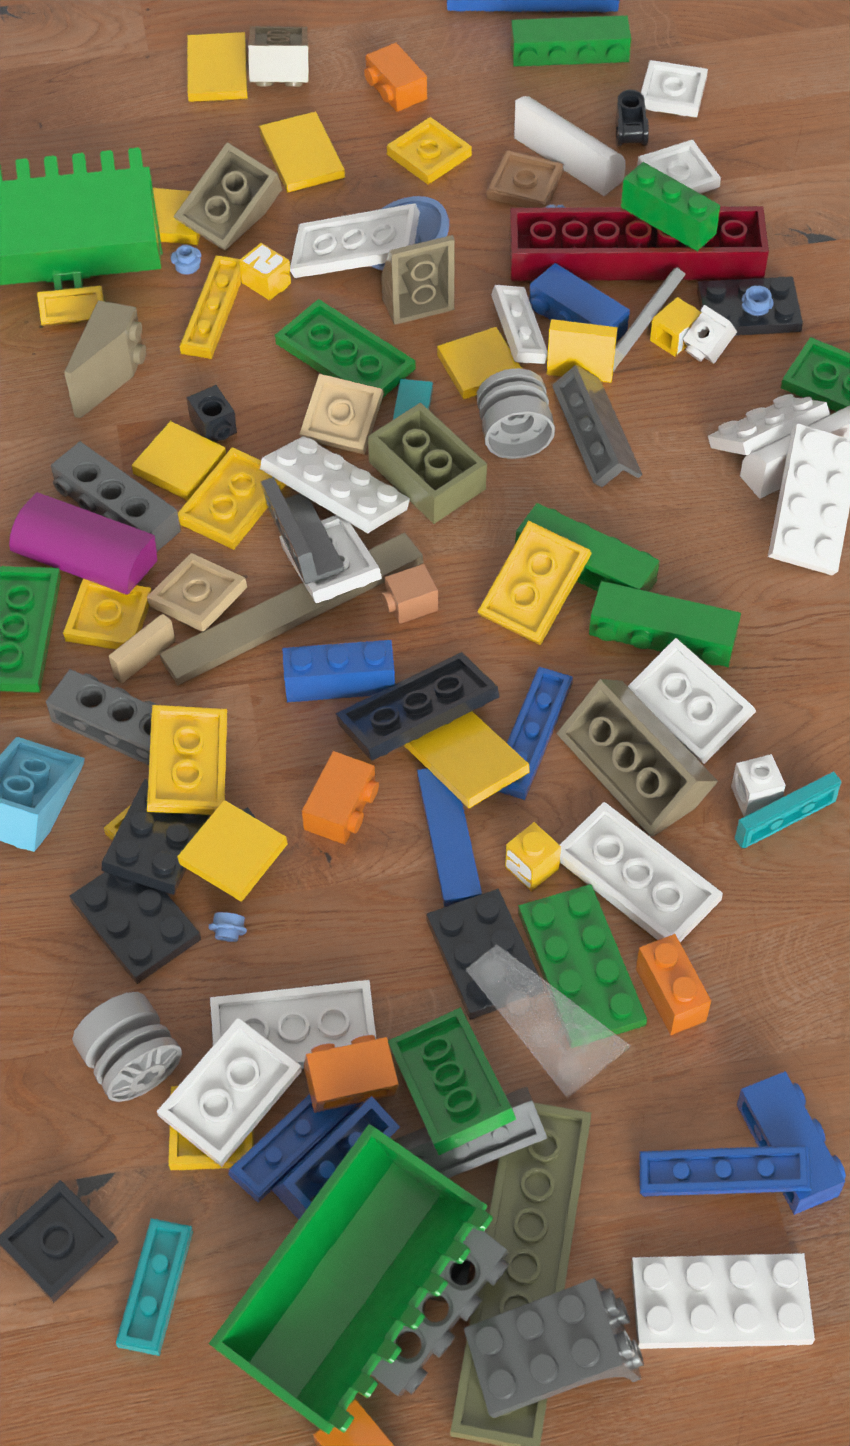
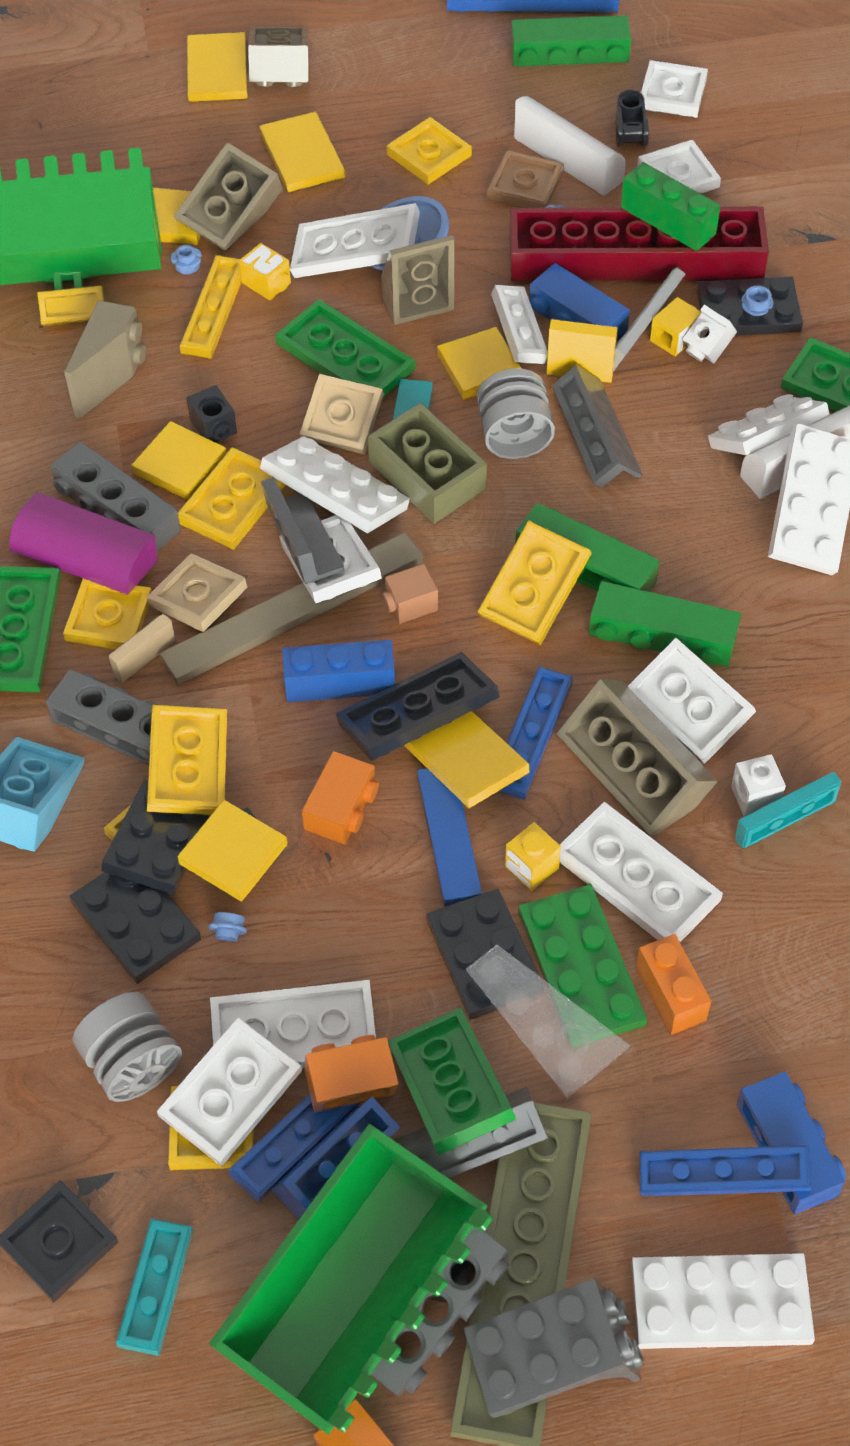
(396, 77): orange brick -> none

